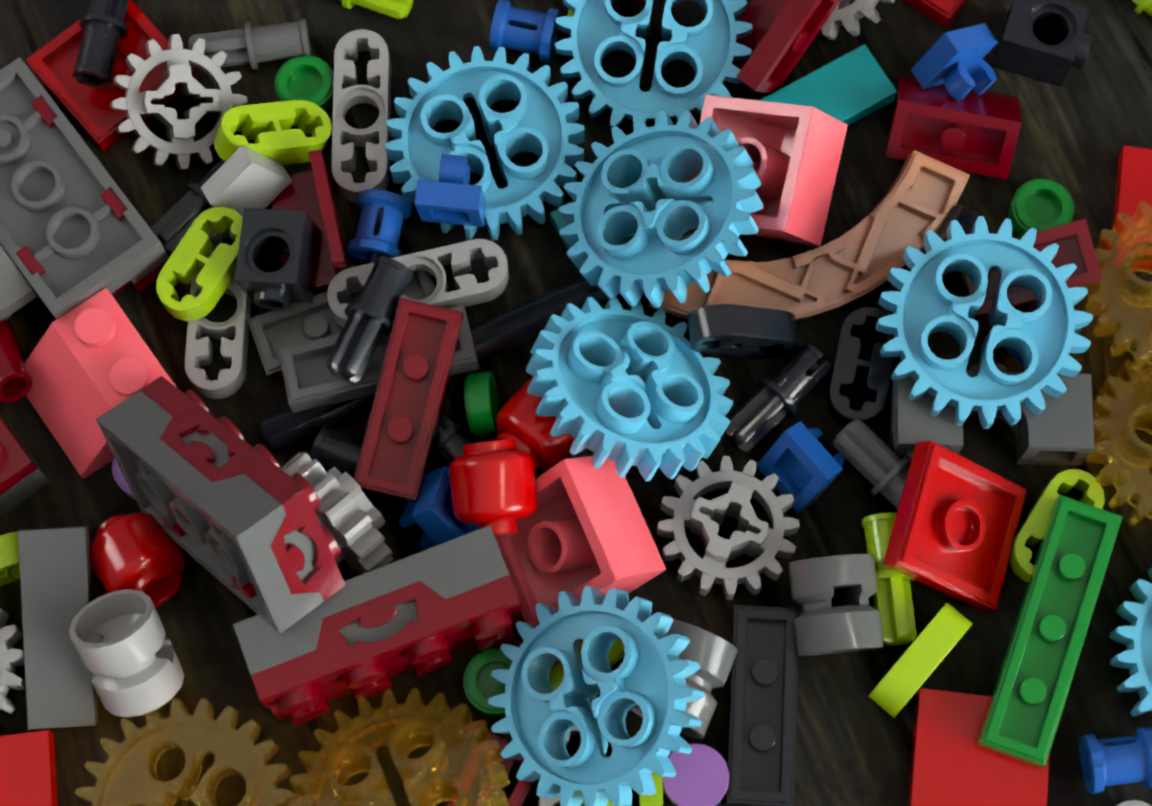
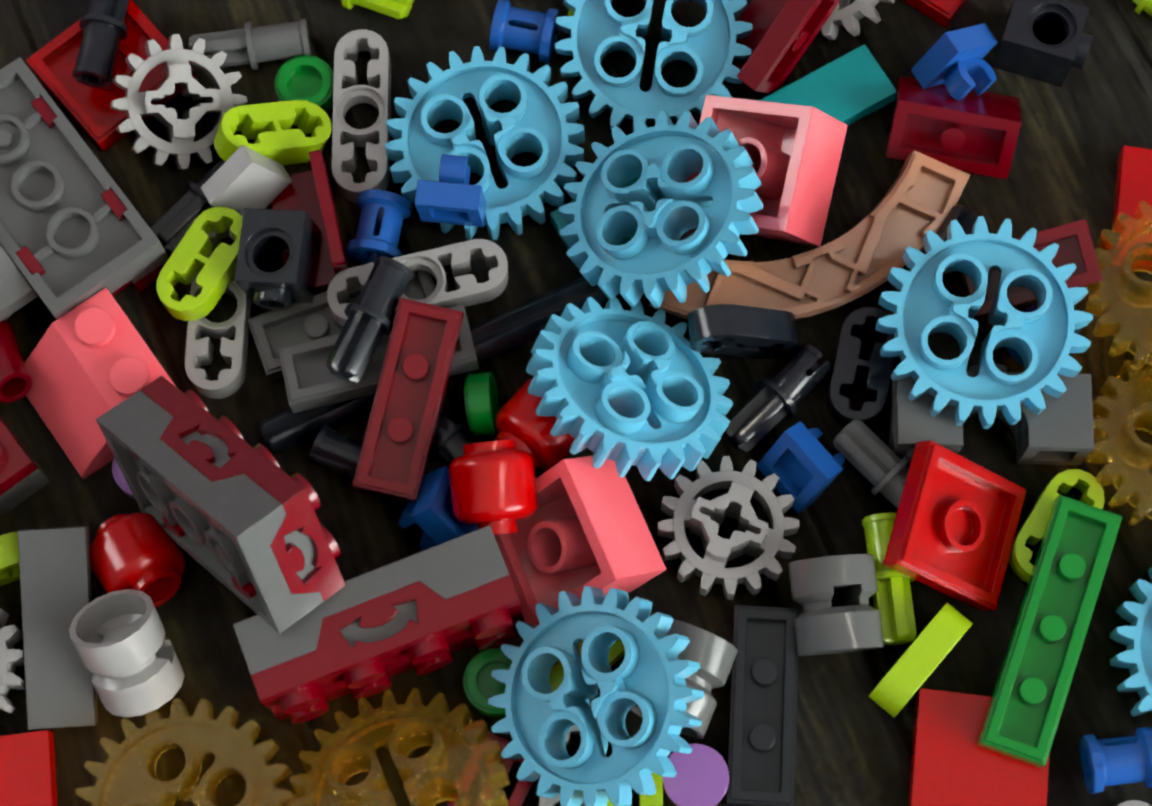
(345, 514): light grey gear -> none
(1040, 206): green tile -> none

